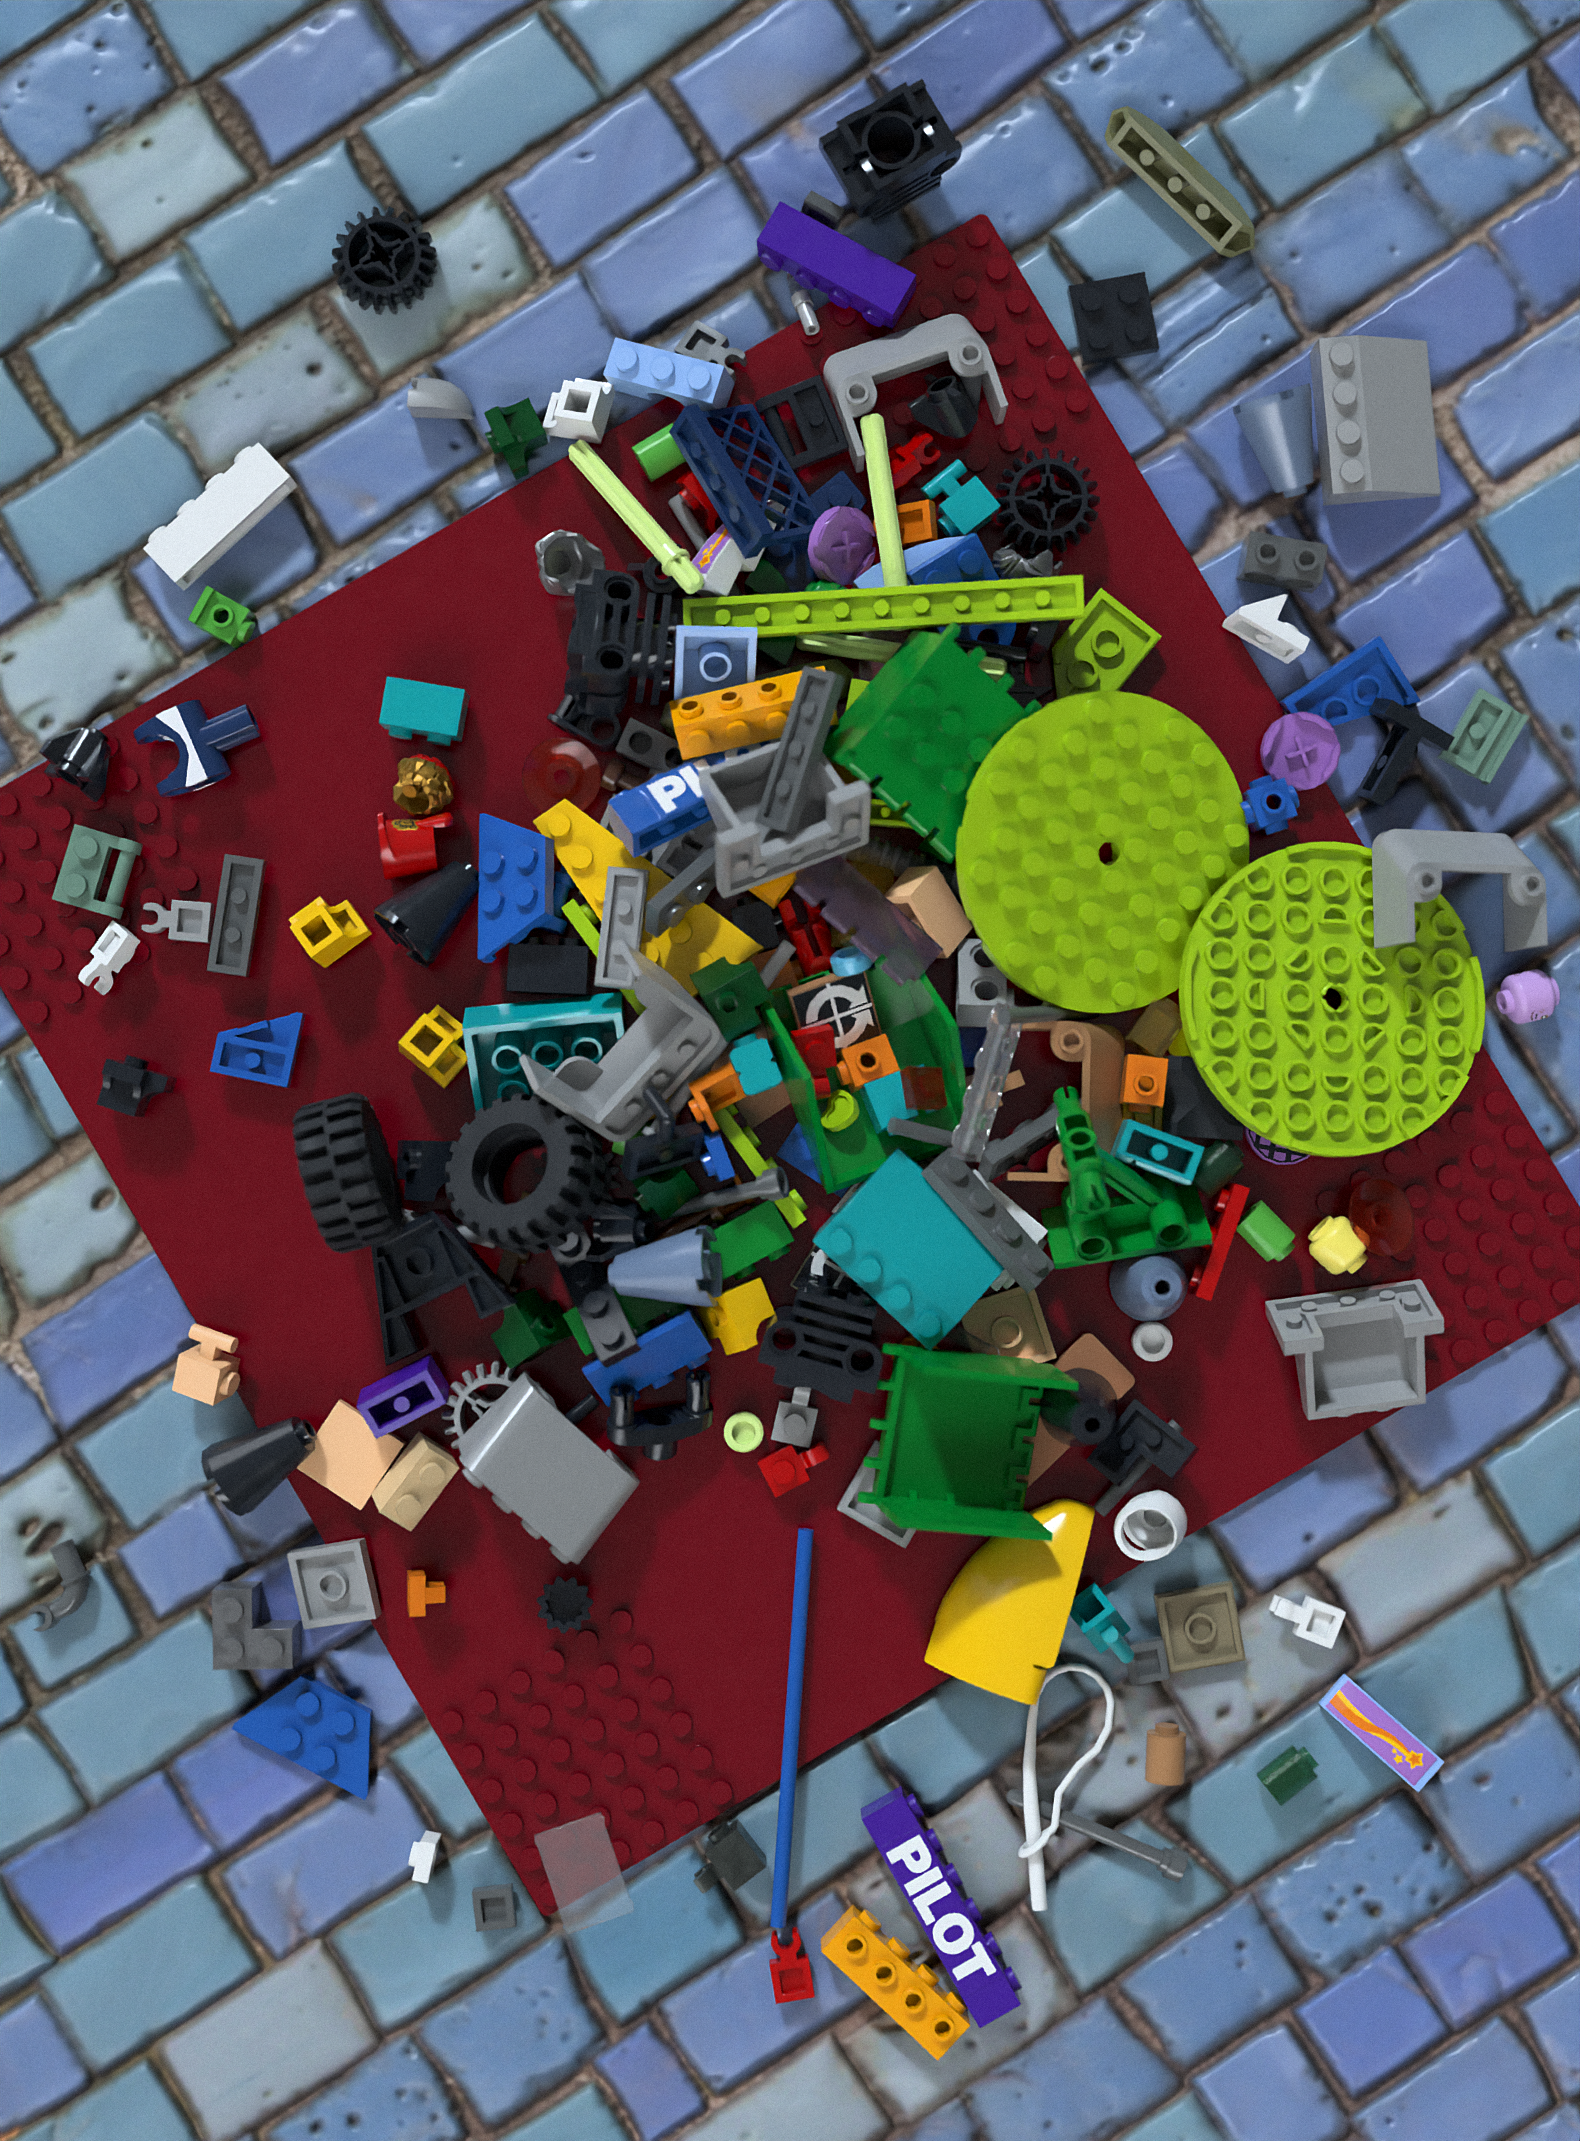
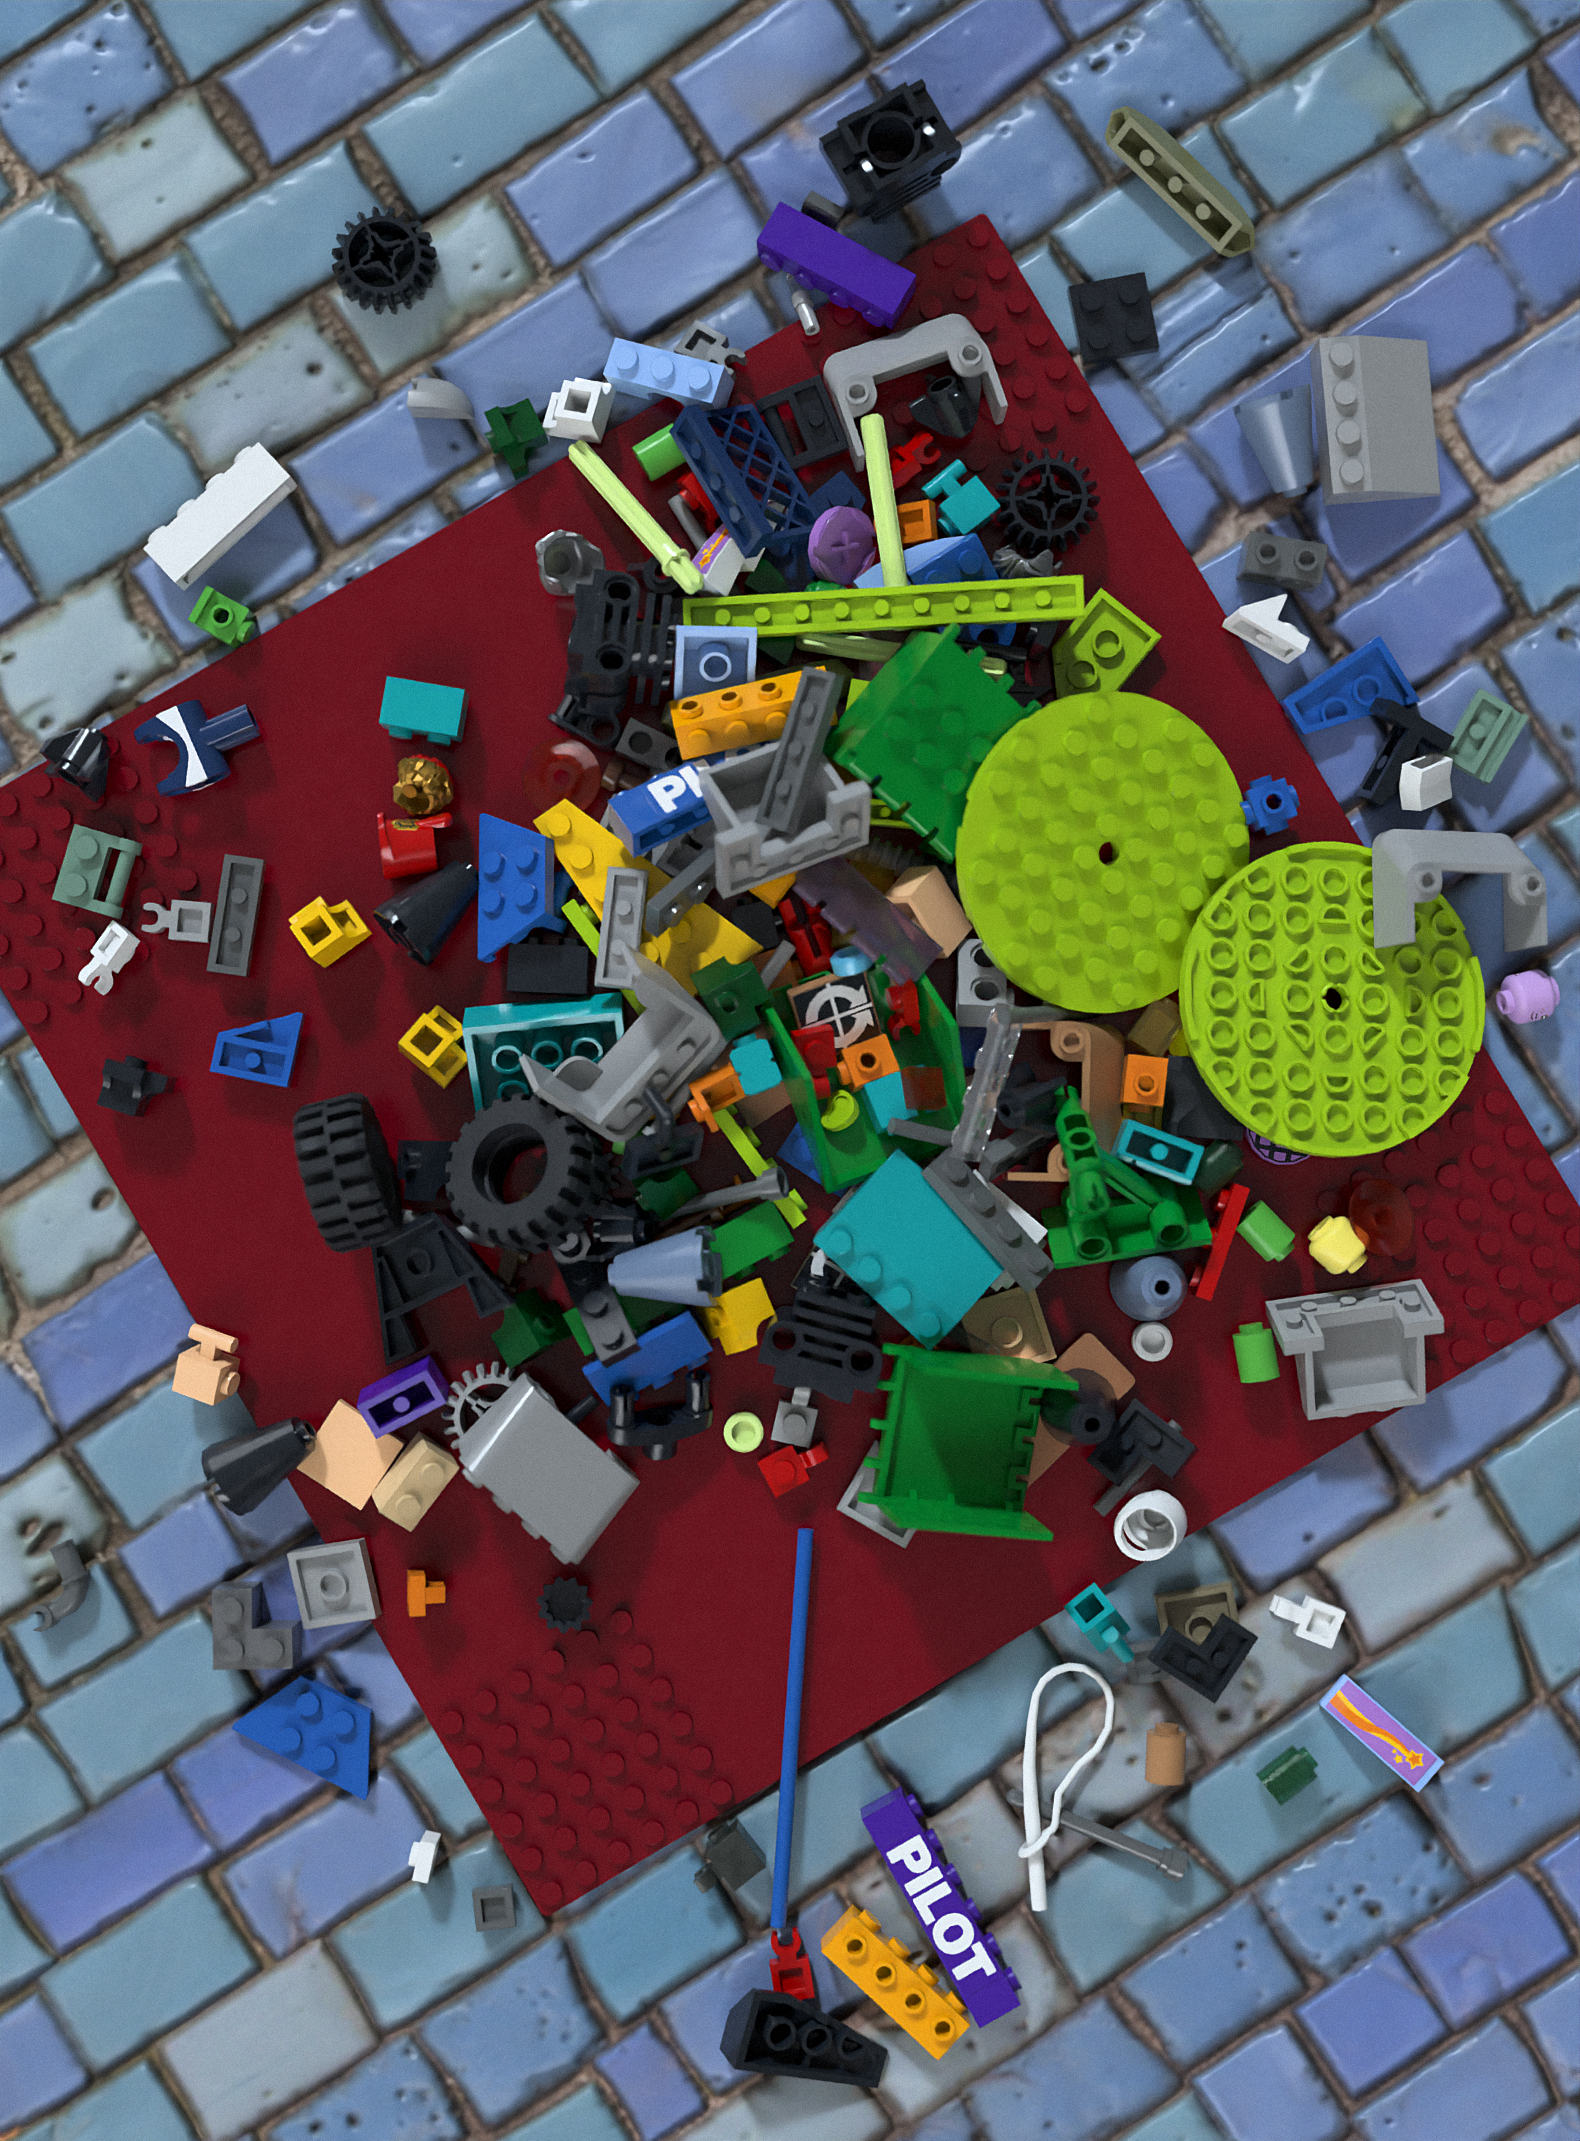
(584, 1873): clear piece -> none
(715, 1159): blue wing -> none
(793, 2039): none -> black wedge
(905, 1004): none -> red plate
(1013, 1605): yellow panel -> none
(1027, 1102): none -> black brick
(1205, 1666): none -> black plate
(1255, 1353): none -> bright green brick
(1301, 750): medium lavender tile -> none
(1425, 781): none -> white piece

